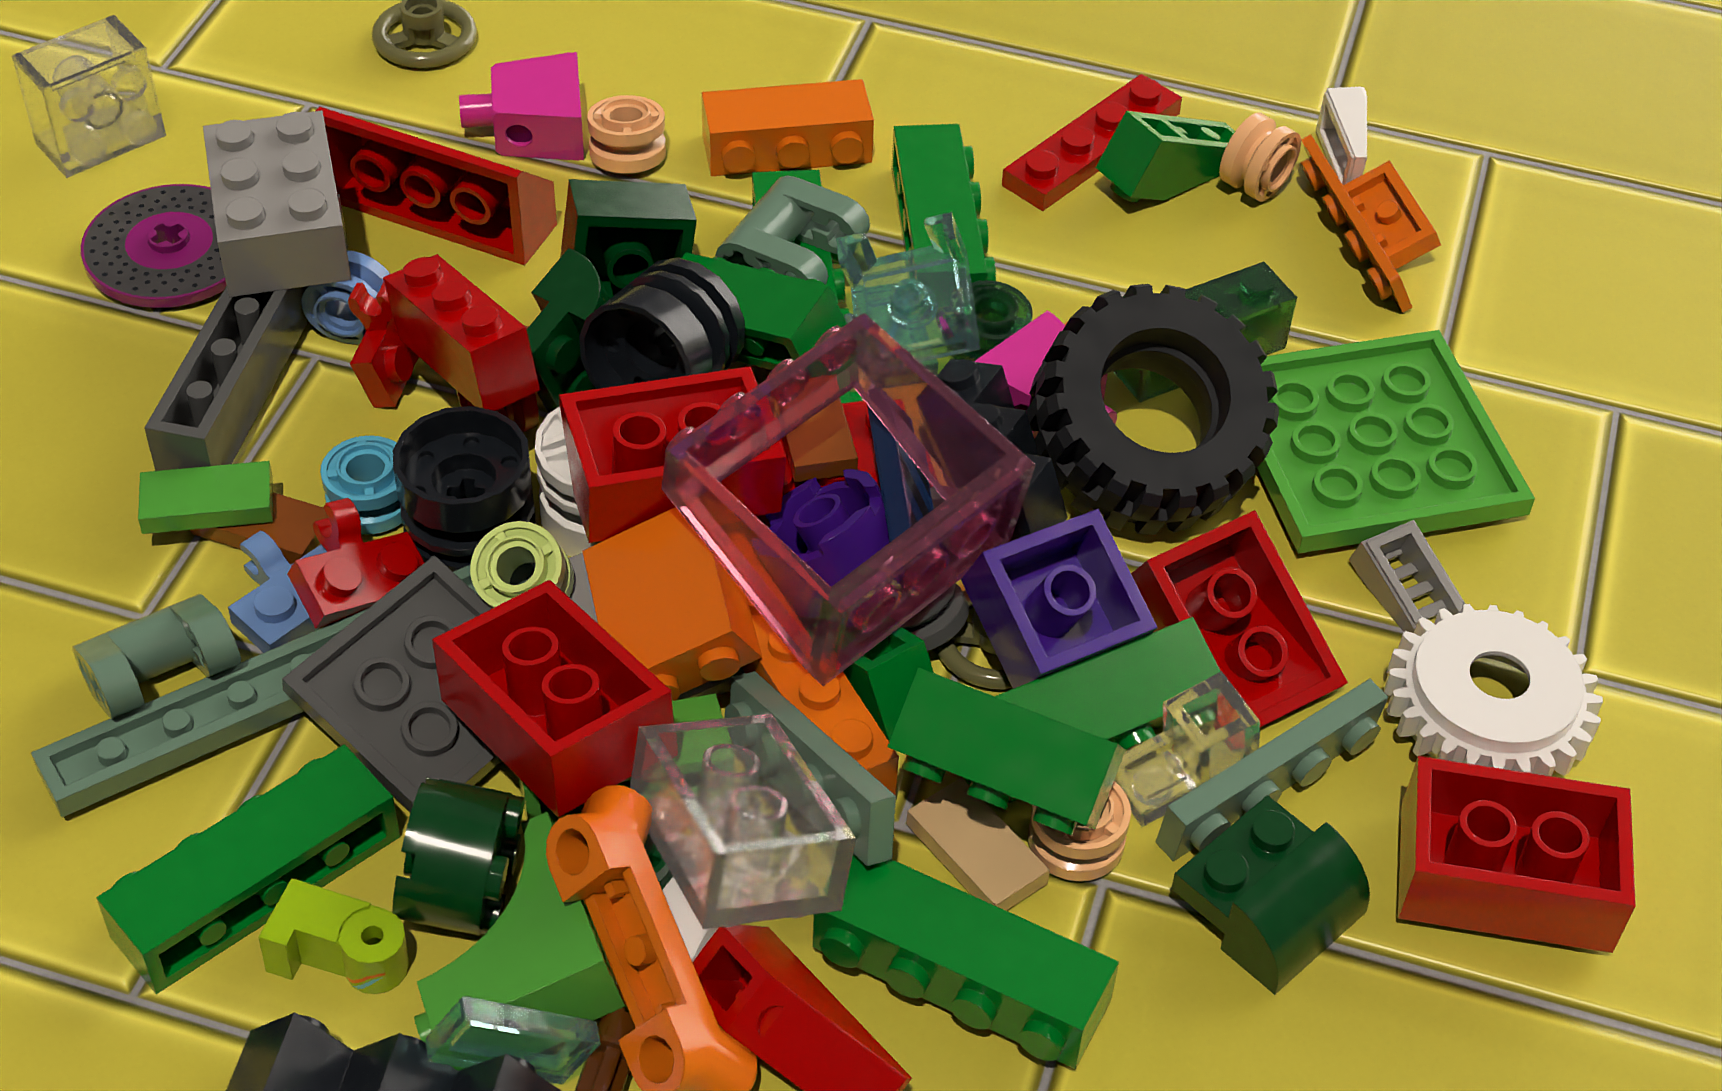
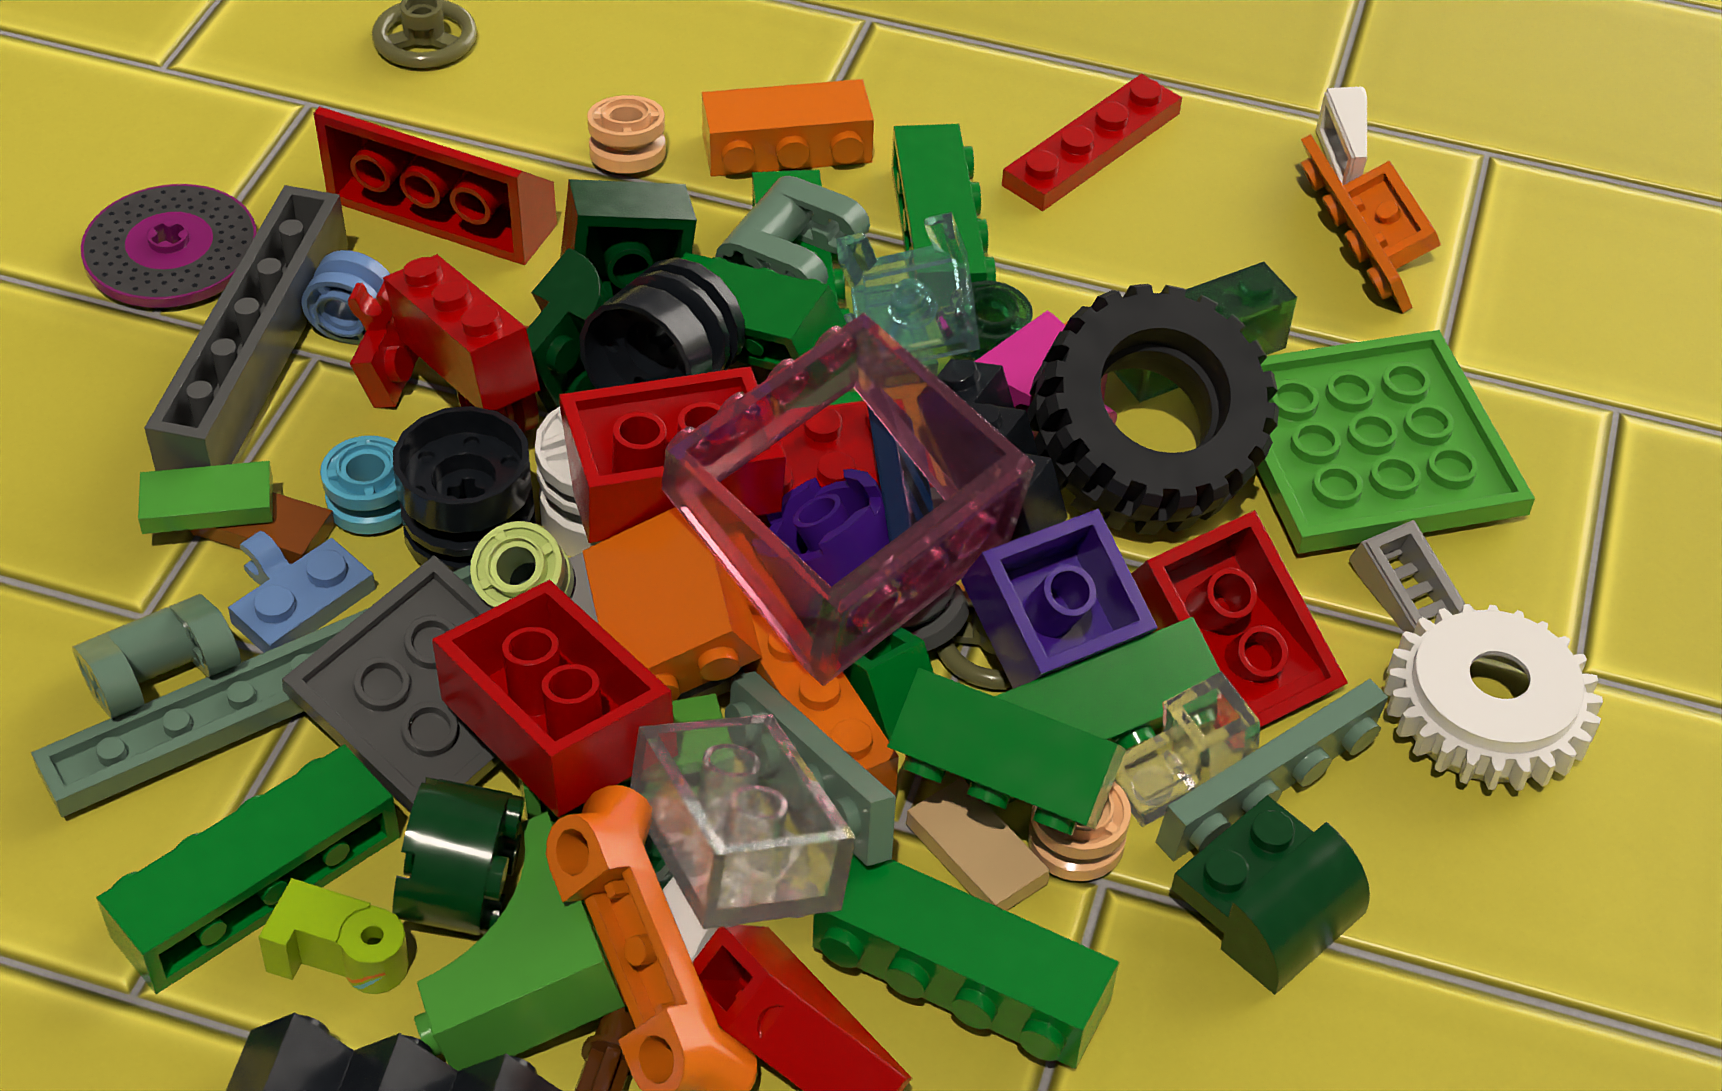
(89, 95): clear brick -> none
(275, 203): light grey brick -> none
(351, 571): red plate -> none
(487, 1029): clear light blue tile -> none
(531, 108): dark pink torso -> none
(821, 445): dark orange tile -> none
(1162, 155): green slope -> none
(1260, 157): light nougat wheel -> none
(1516, 854): red brick -> none

